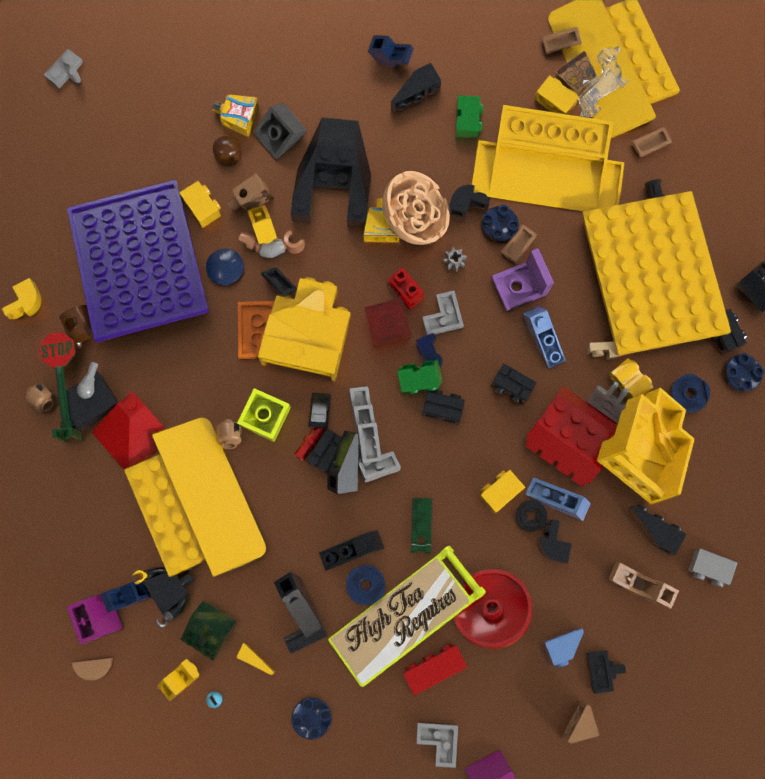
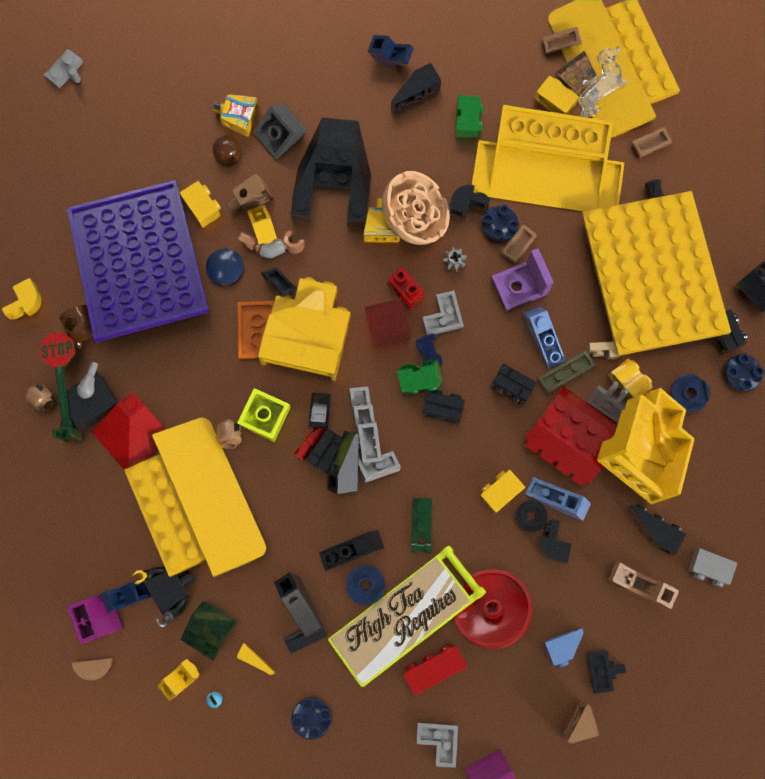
(566, 372): none -> olive tile

